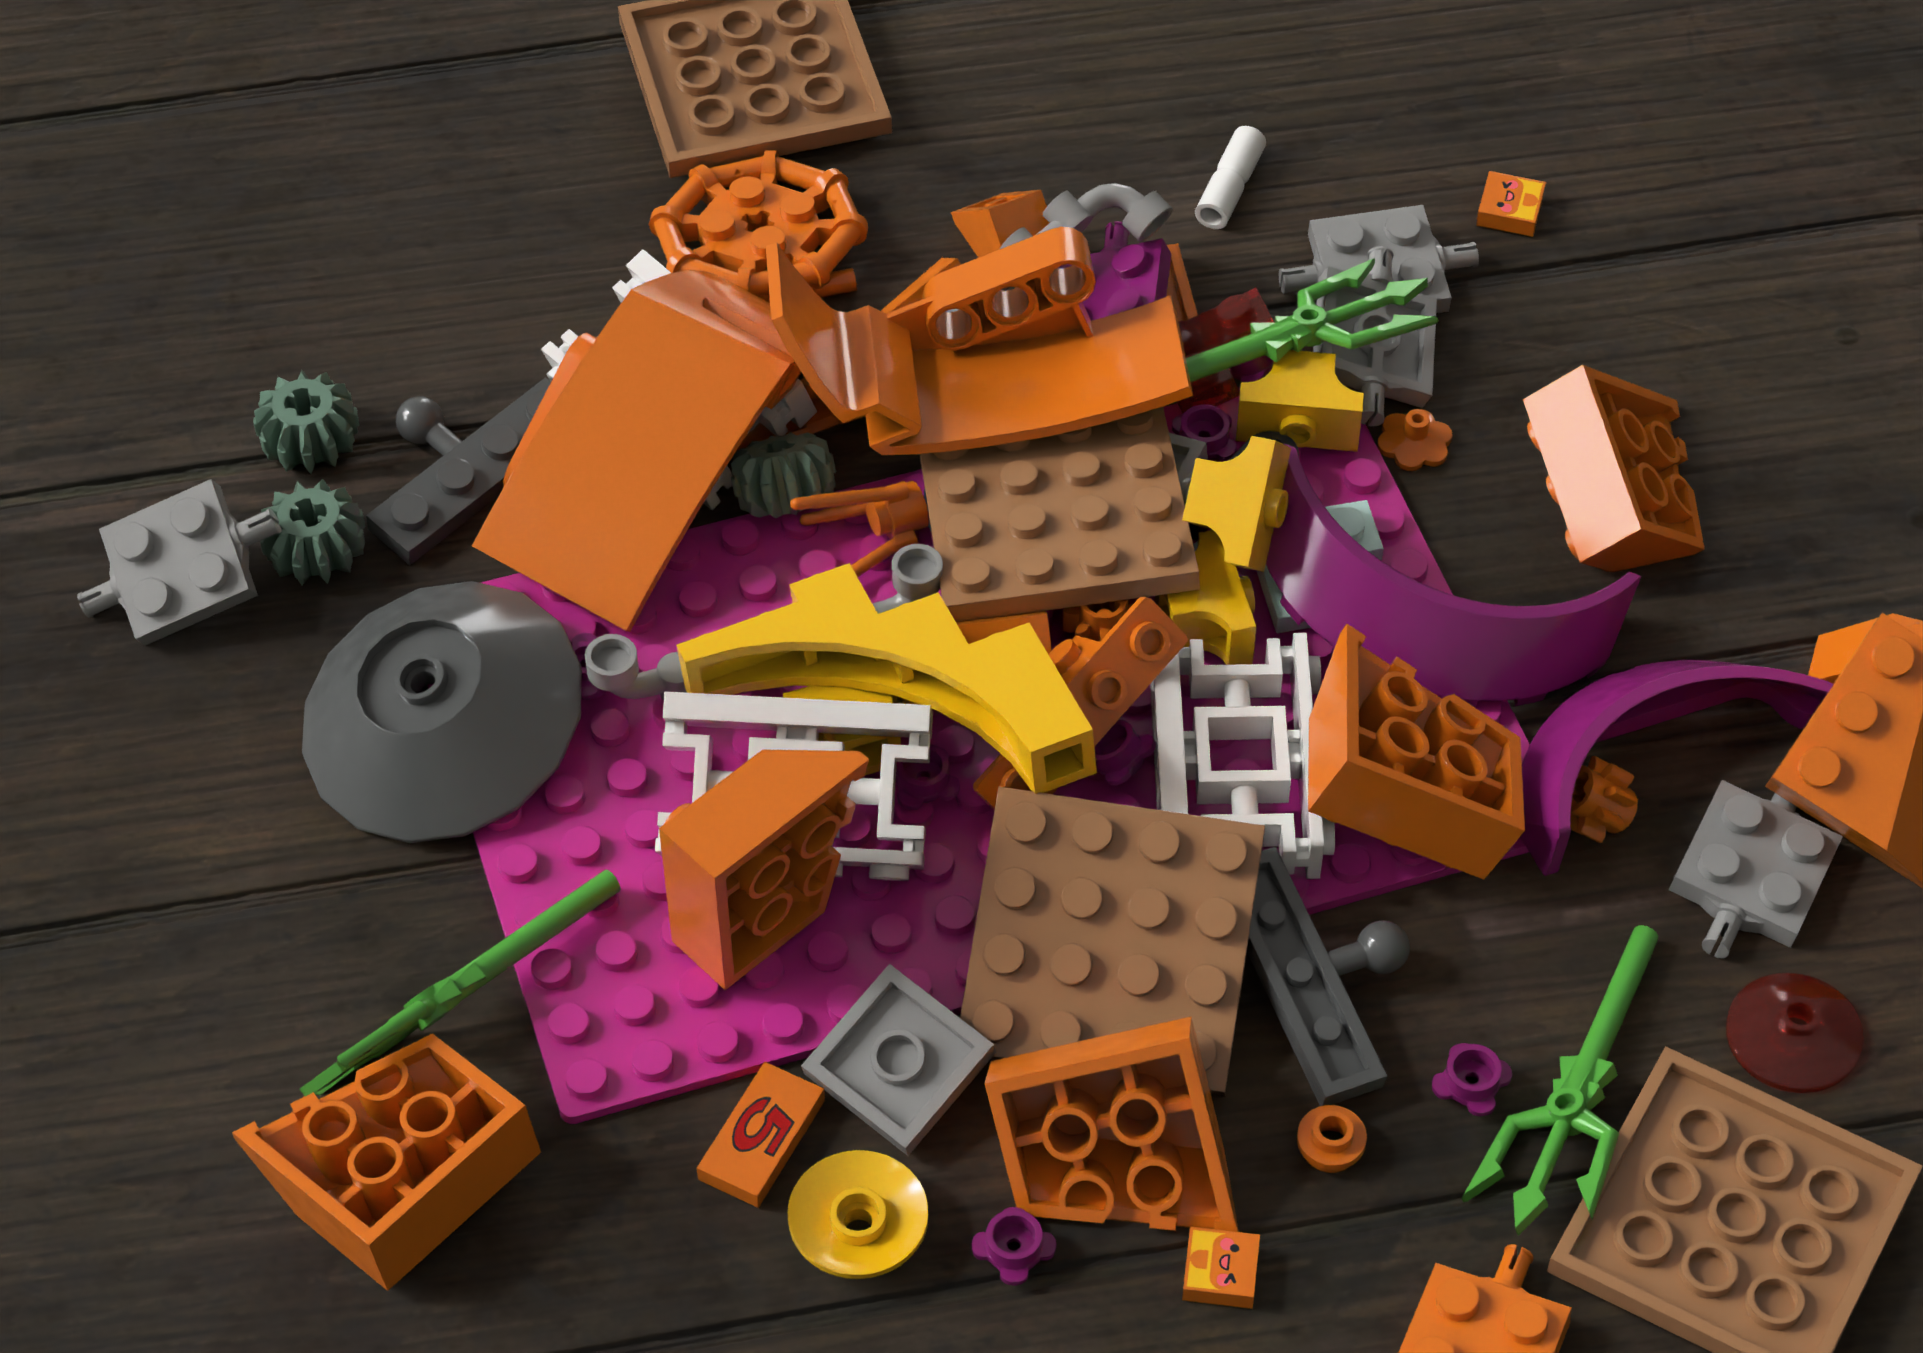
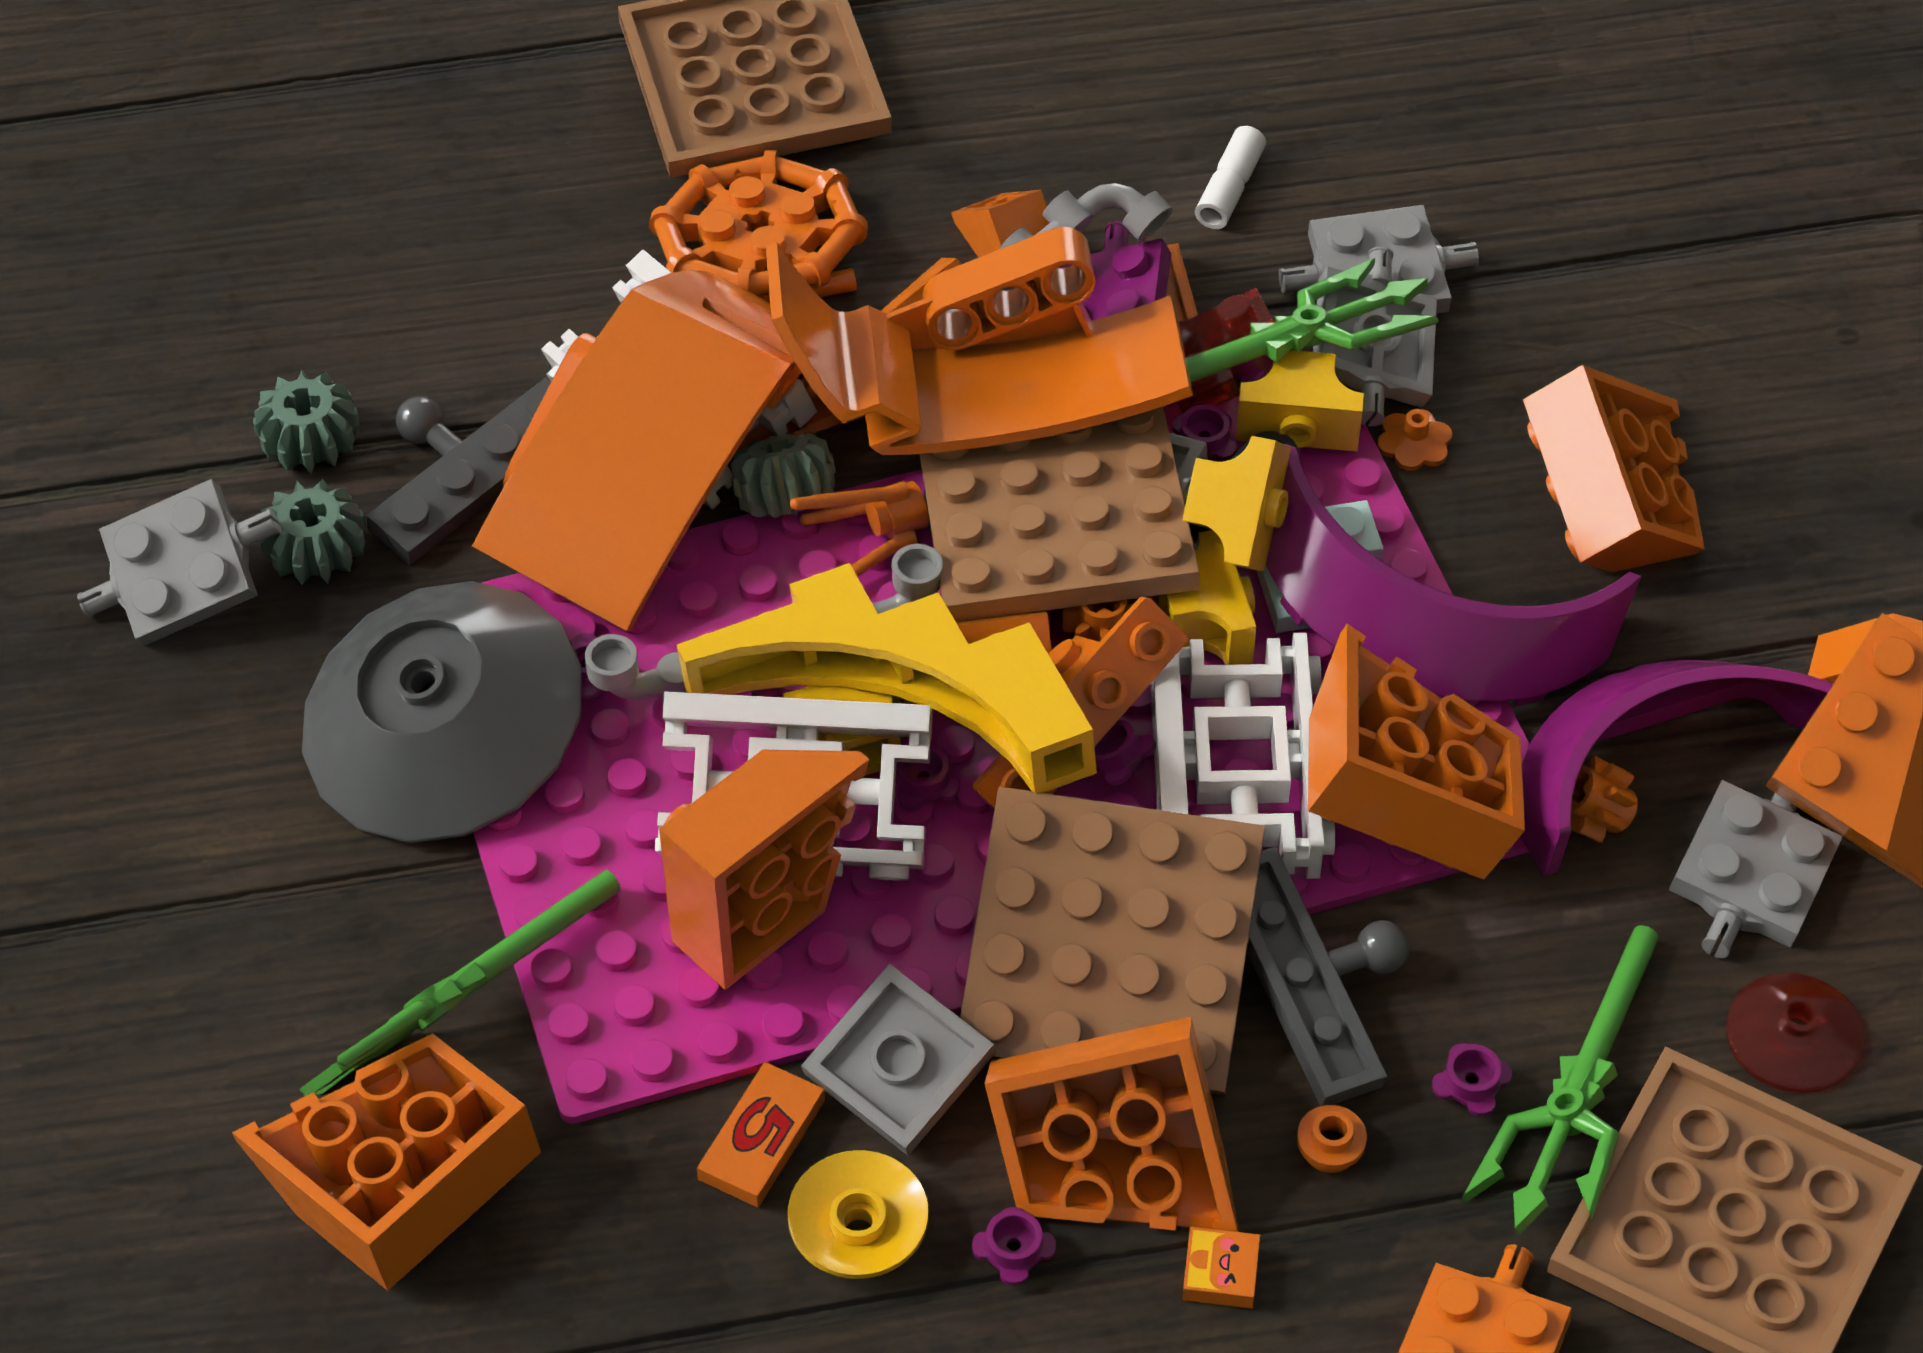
(1511, 203): orange tile -> none

